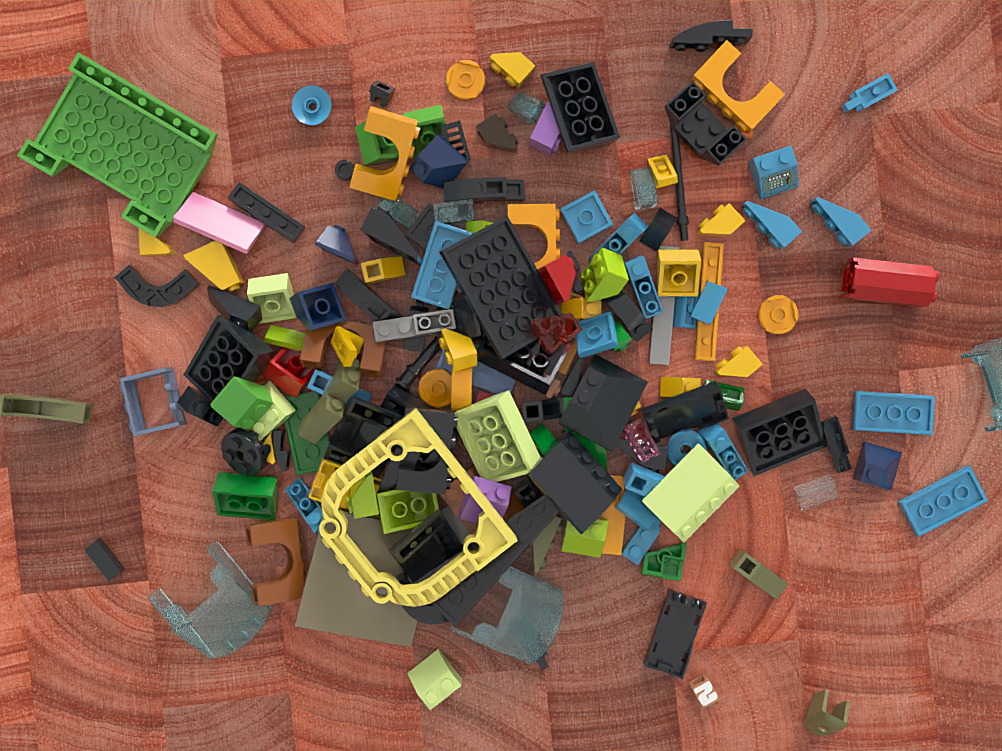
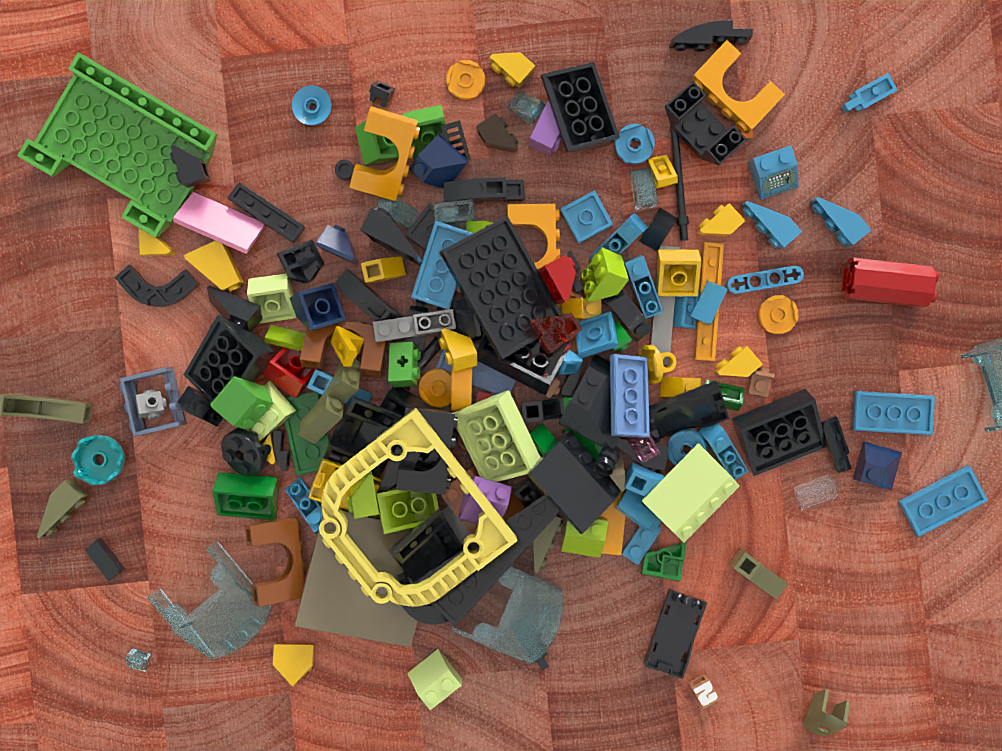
(61, 503): none -> olive slope
(85, 459): none -> teal plate
(138, 659): none -> clear light blue slope
(146, 410): none -> light grey brick
(190, 168): none -> black slope
(293, 661): none -> yellow slope
(301, 262): none -> black slope
(398, 357): none -> bright green brick
(570, 364): none -> dark azure slope
(607, 460): none -> black wheel
(618, 474): none -> dark tan slope
(629, 396): none -> medium blue tile
(639, 134): none -> dark azure plate
(655, 363): none -> yellow tile
(760, 382): none -> nougat bracket
(764, 279): none -> dark azure beam

